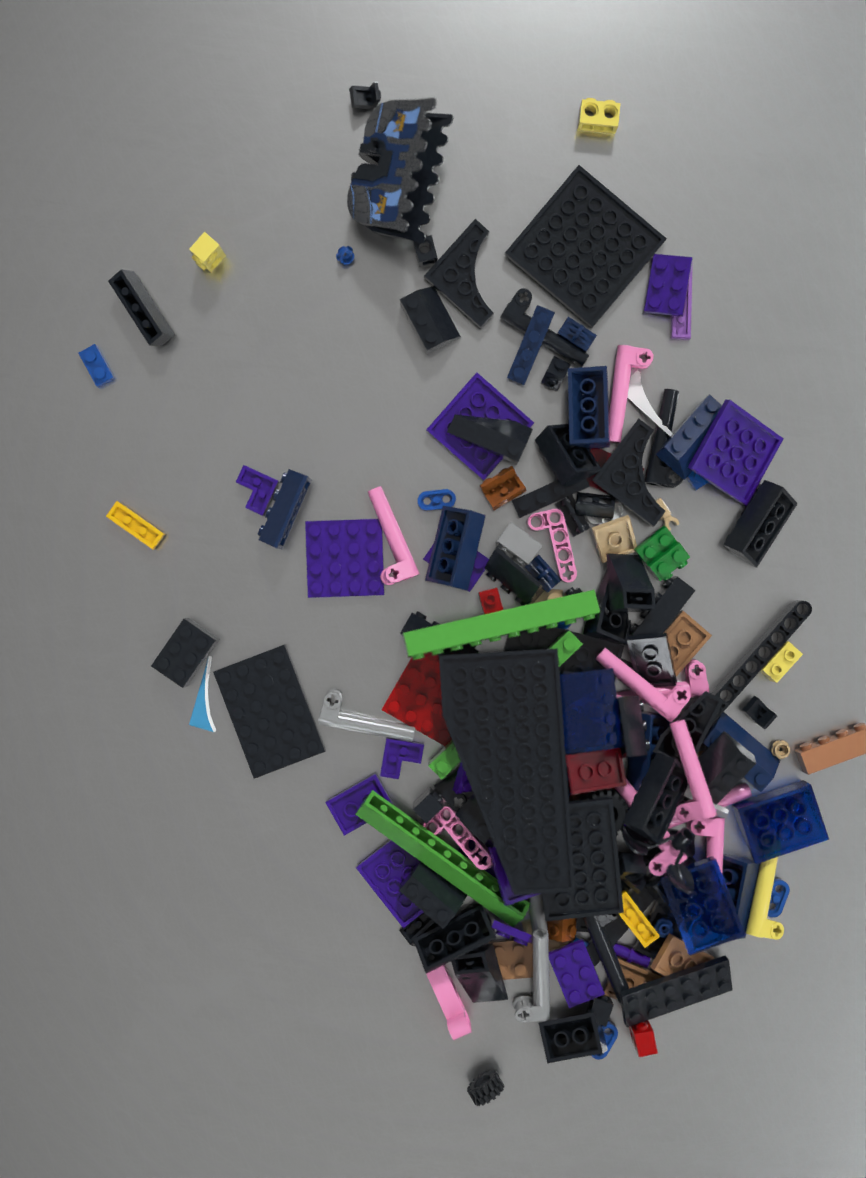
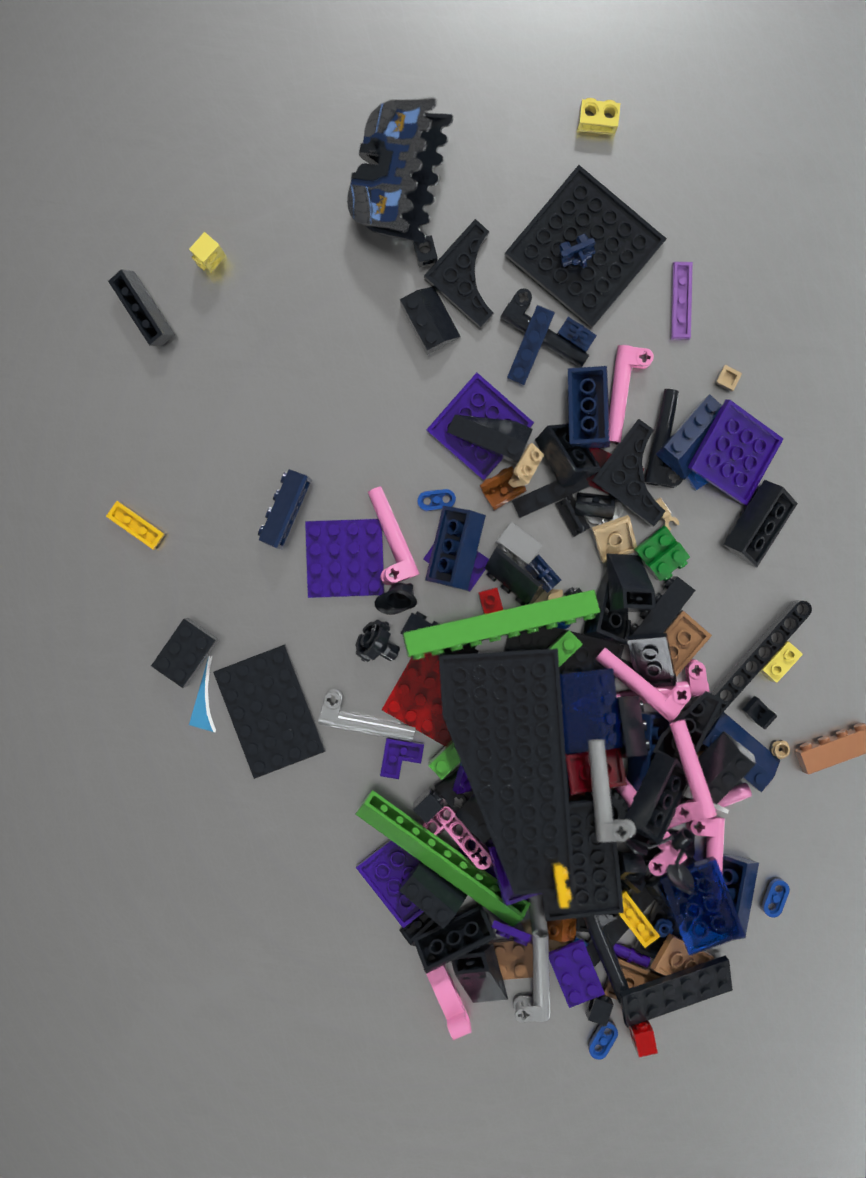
(96, 365): blue plate -> none
(262, 487): dark purple plate -> none
(346, 803): dark purple plate -> none
(348, 257): blue plate -> none
(365, 97): black bracket -> none
(376, 642): none -> black piece
(397, 599): none -> black piece
(485, 1088): black tyre -> none
(526, 466): none -> tan bracket
(555, 373): black bracket -> none
(563, 893): none -> yellow plate
(565, 545): bright pink beam -> none
(572, 1037): black slope -> none
(579, 253): none -> dark blue hips
(606, 828): none -> light grey axle
(637, 396): white sticker -> none
(668, 285): dark purple plate -> none
(728, 378): none -> tan plate
(758, 924): light yellow axle -> none
(780, 821): clear blue slope -> none

